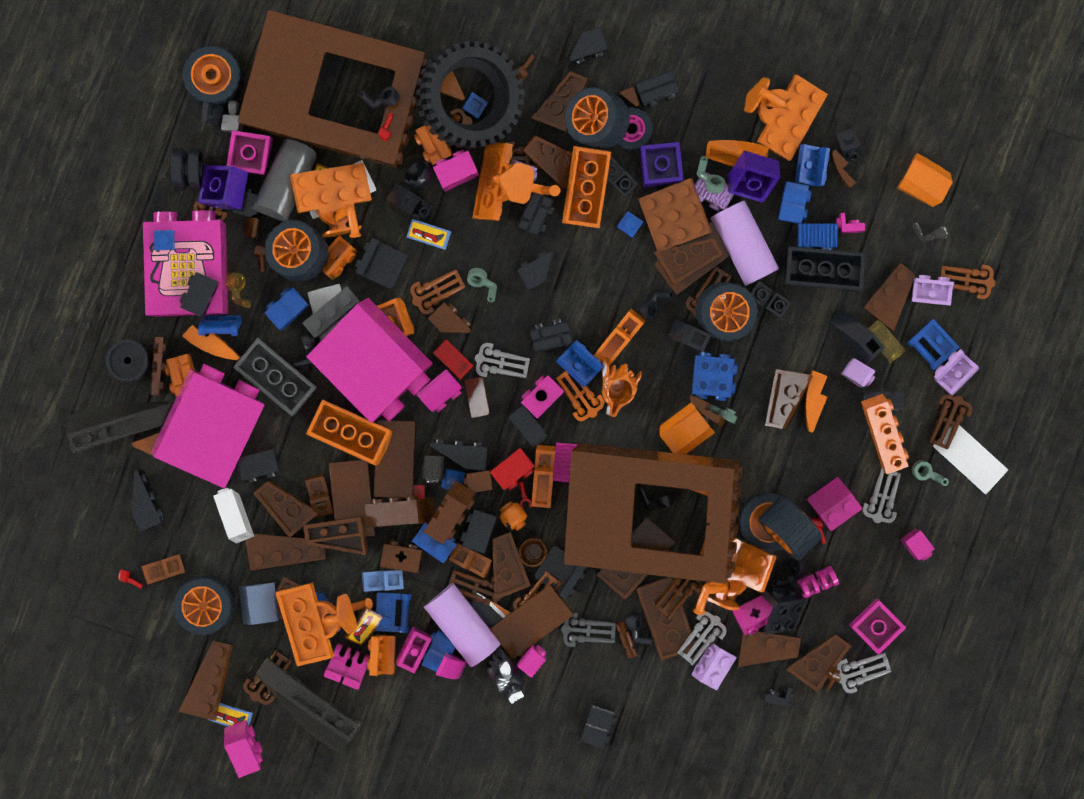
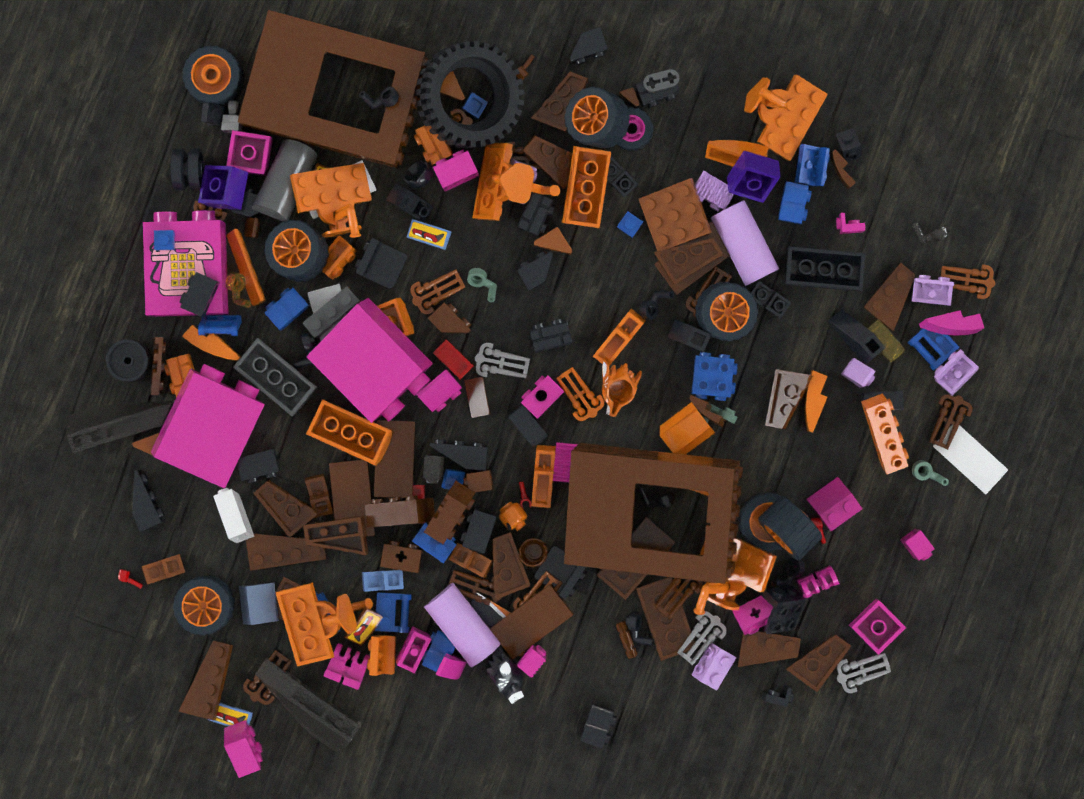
(245, 267): none -> orange slope
(259, 250): reddish brown hand -> none
(384, 134): red hand -> none
(512, 469): red brick -> none
(554, 241): none -> dark orange slope
(566, 629): dark grey piece -> none
(580, 363): blue bracket -> none
(661, 164): dark purple brick -> none
(662, 85): none -> dark grey beam
(713, 183): sand green plate -> none
(817, 236): blue brick -> none
(834, 676): reddish brown hand -> none
(877, 517): light grey piece -> none
(926, 181): orange slope -> none
(953, 324): none -> dark pink slope

